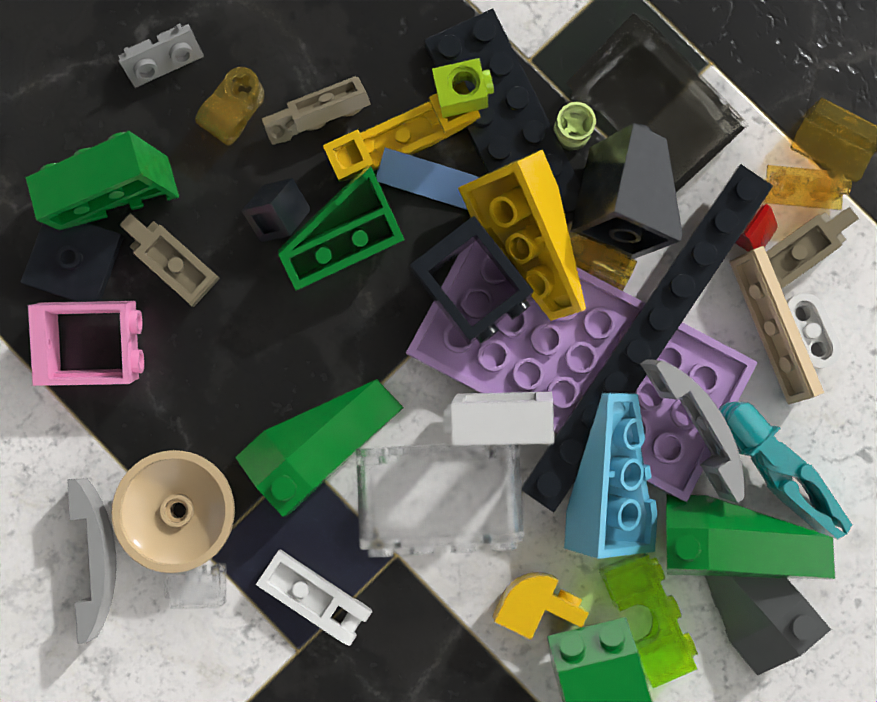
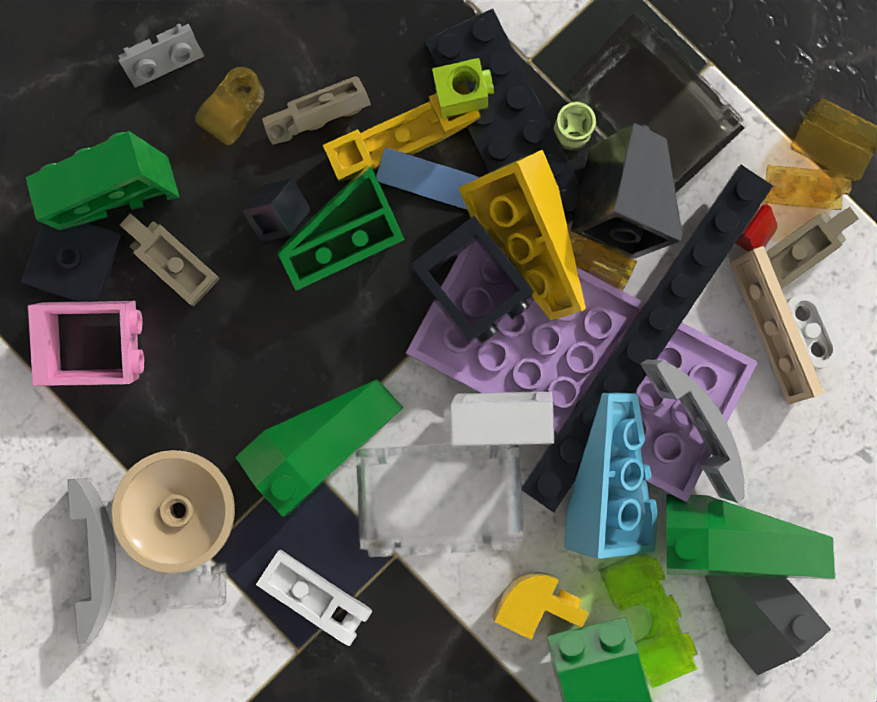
(778, 466): teal arm -> none

